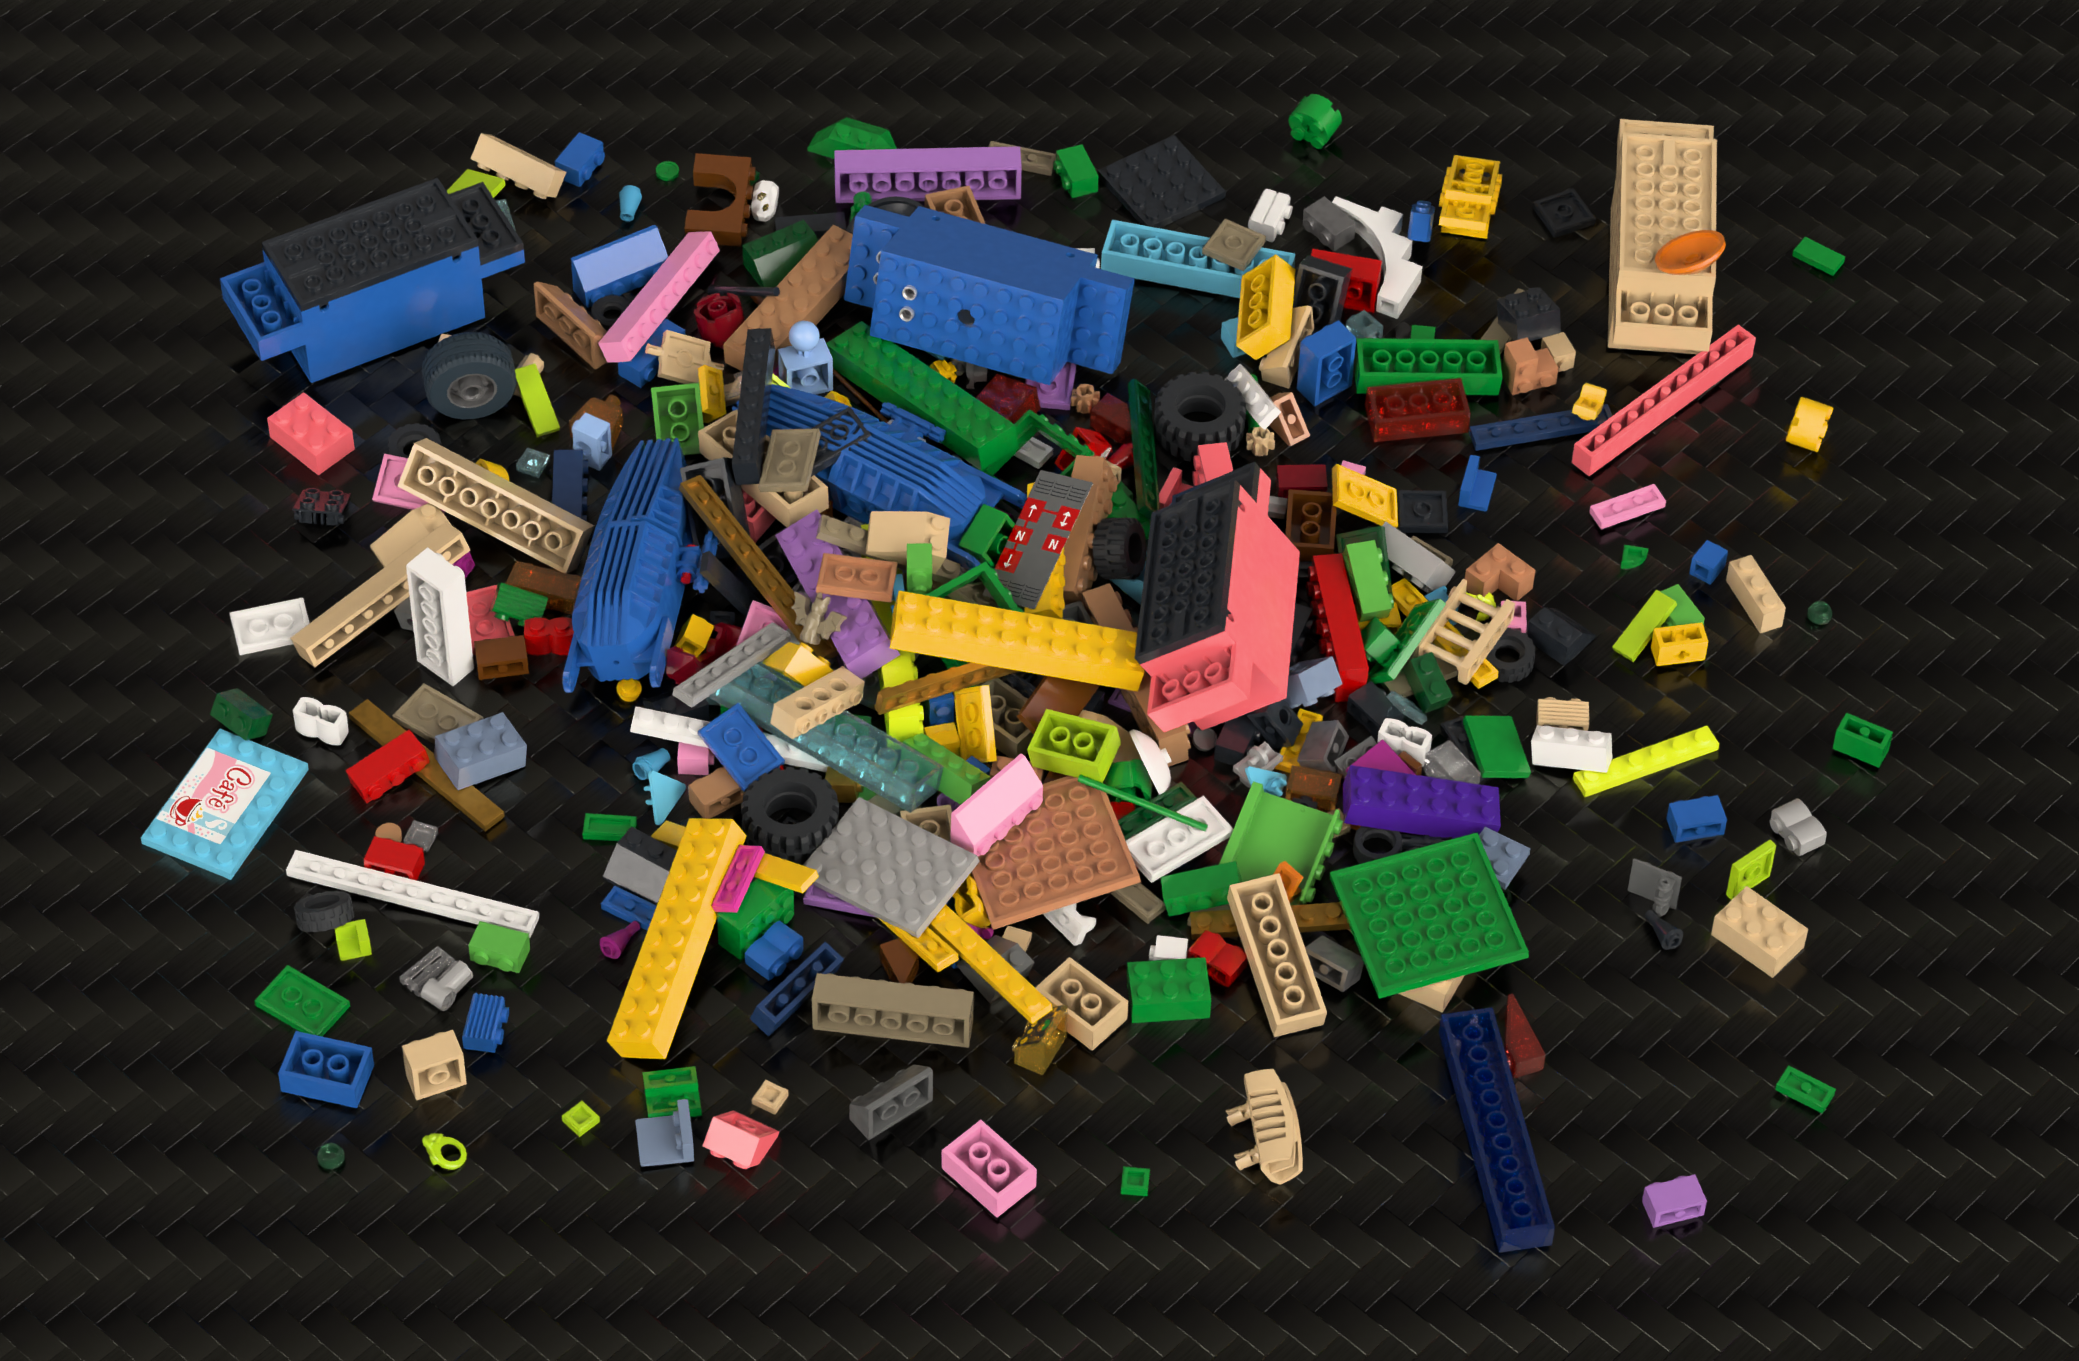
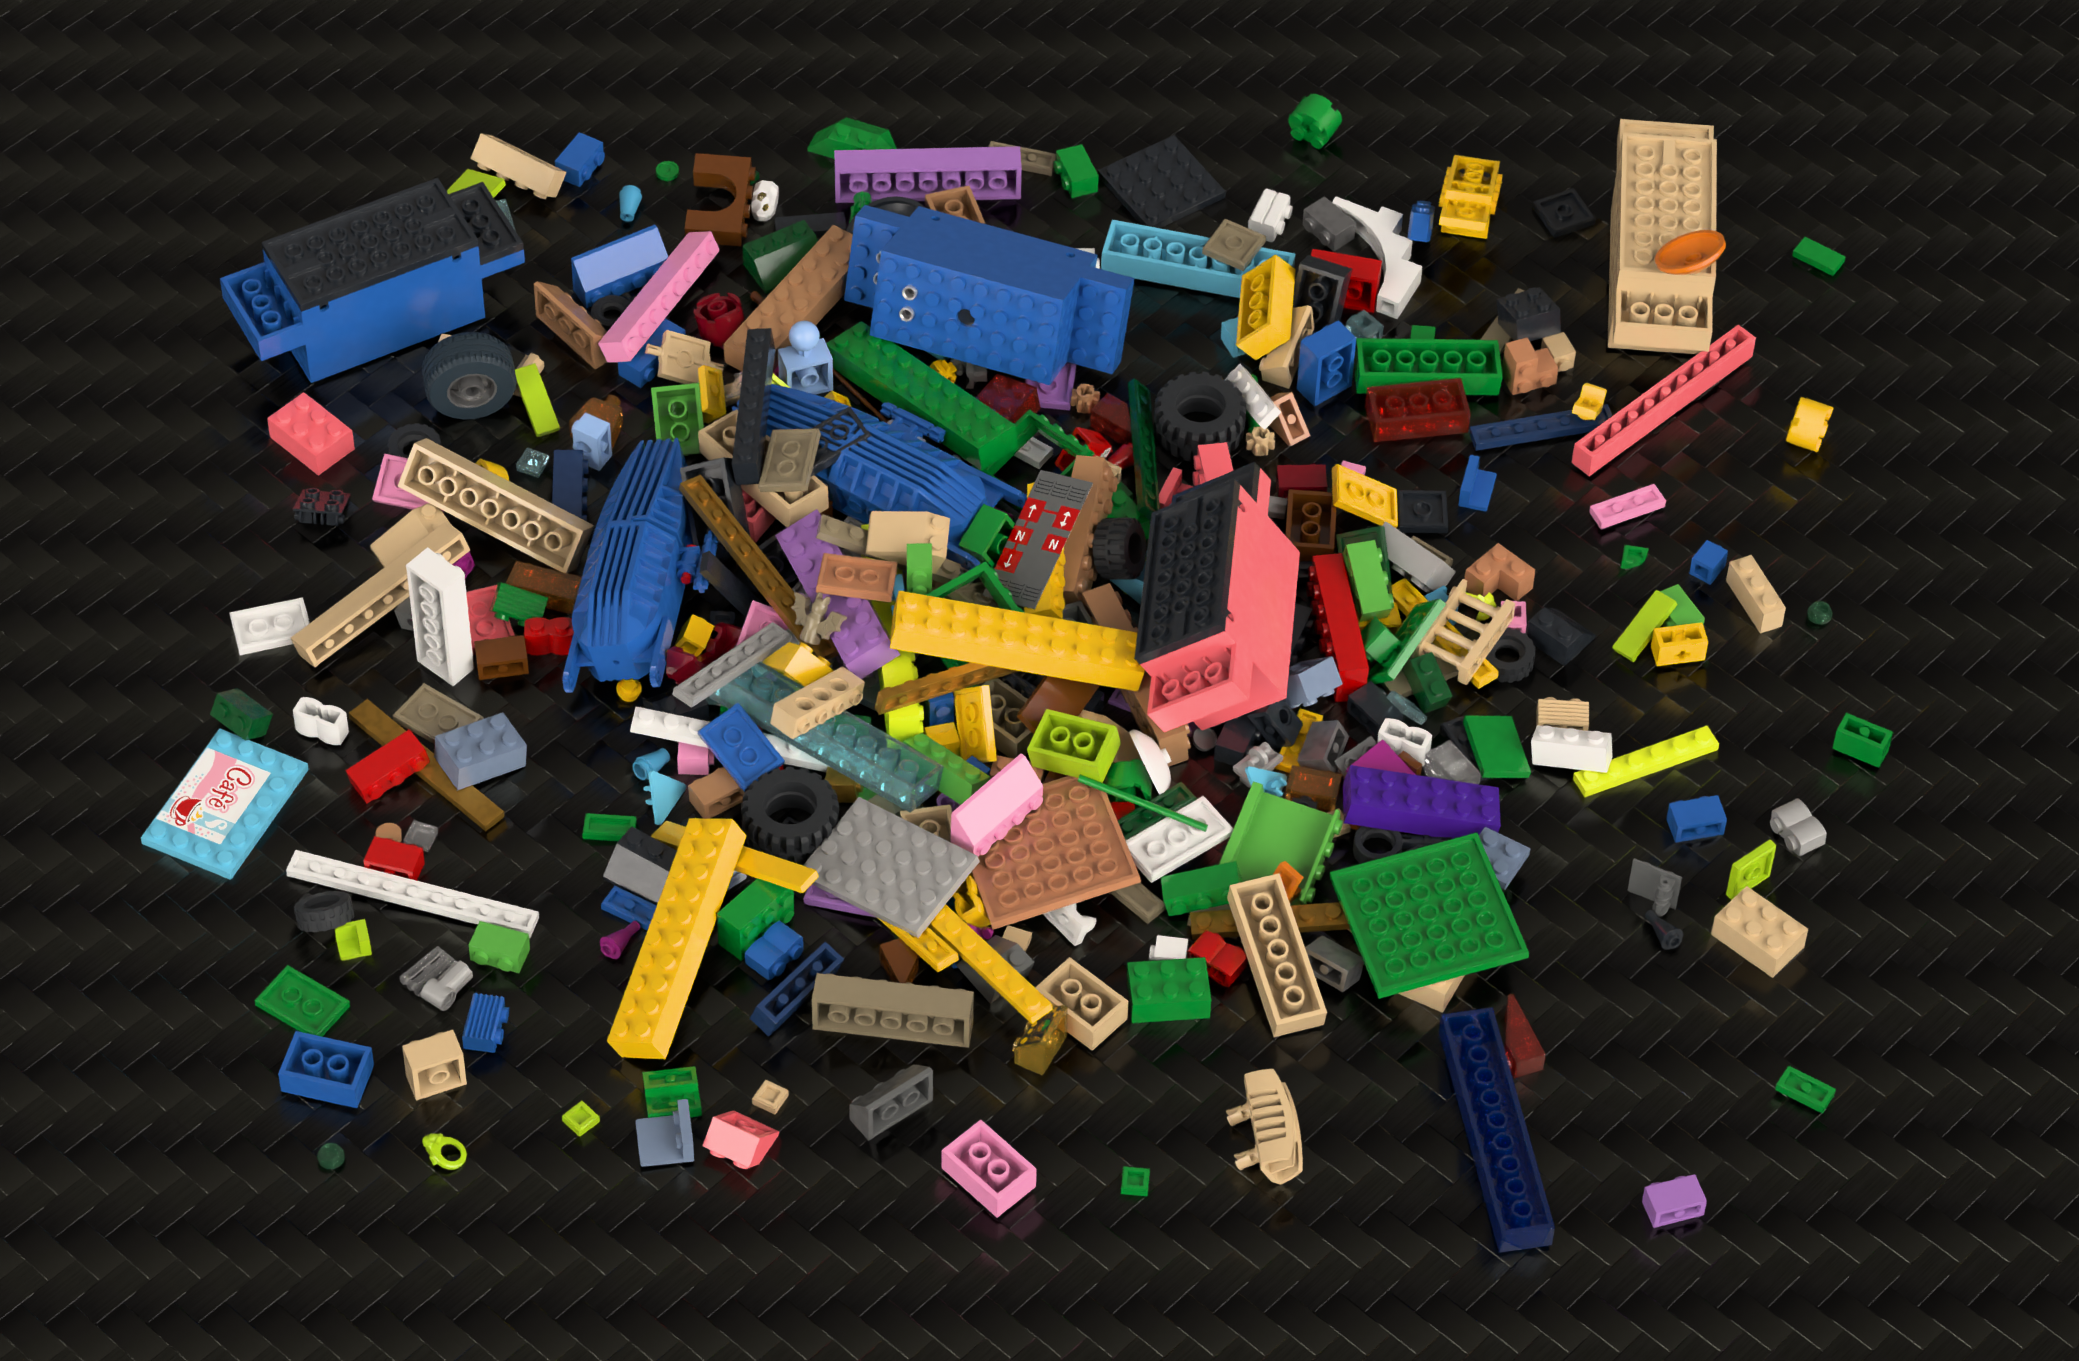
(738, 878): dark pink tile -> none
(744, 290): black bar -> none

